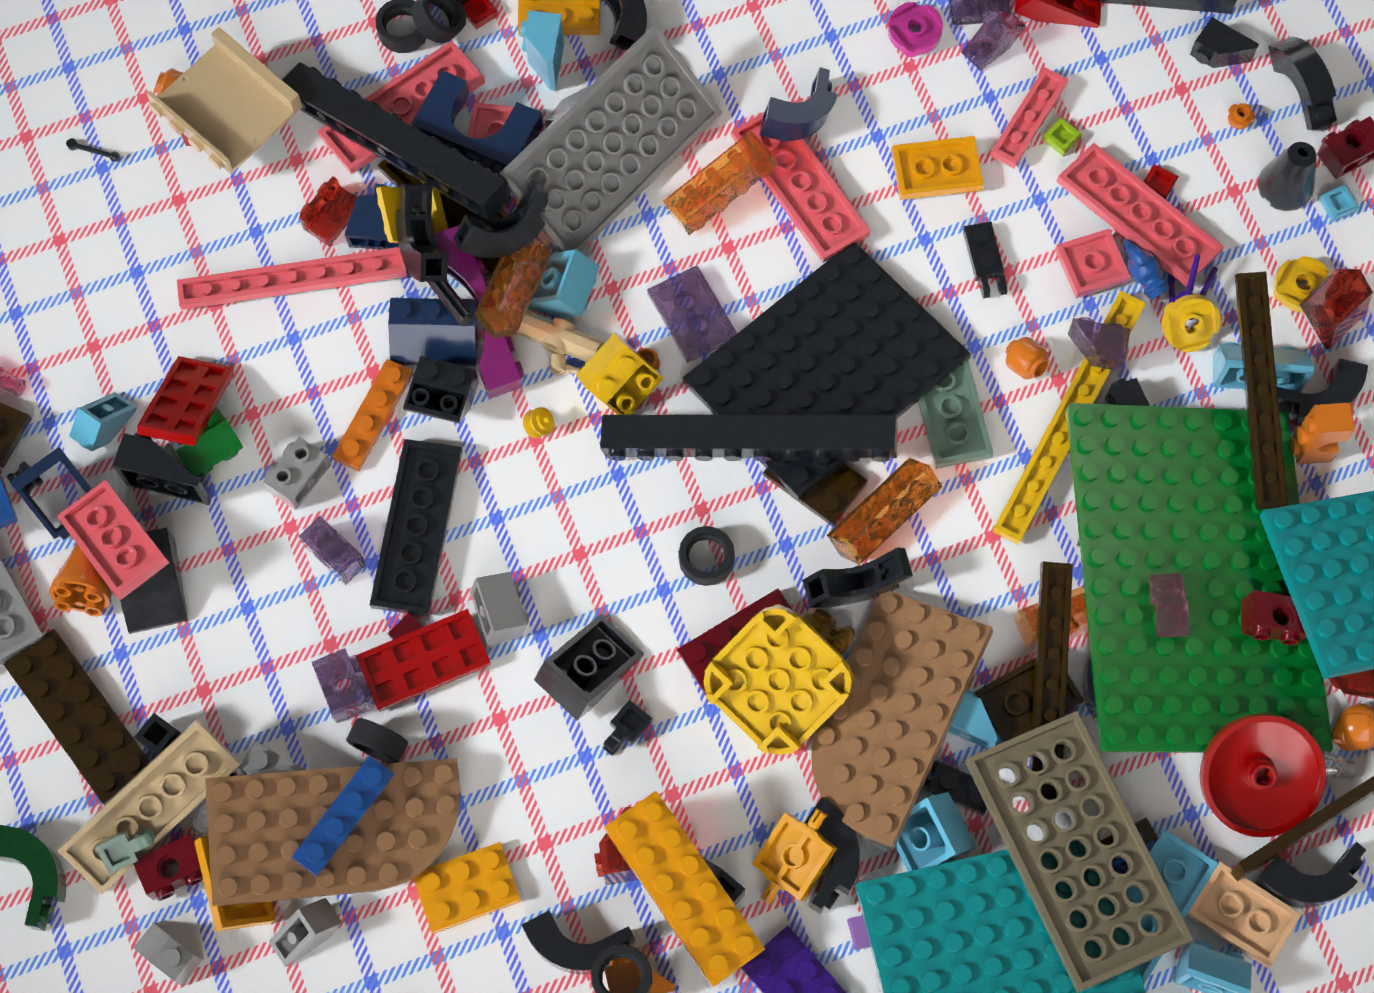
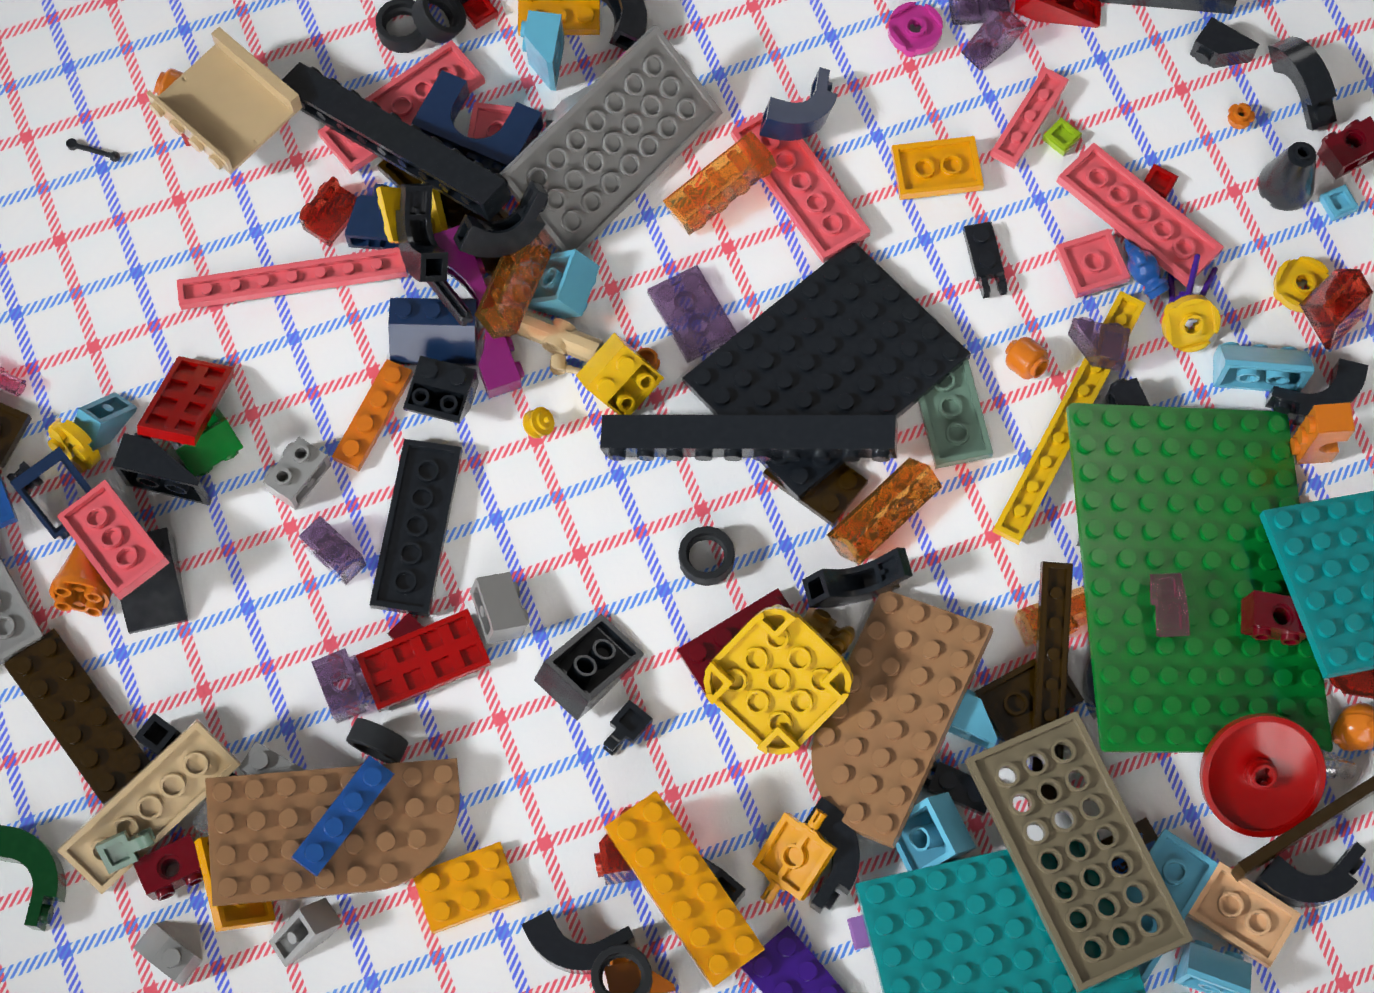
(73, 443): none -> yellow plate
(1261, 390): dark brown tile -> none

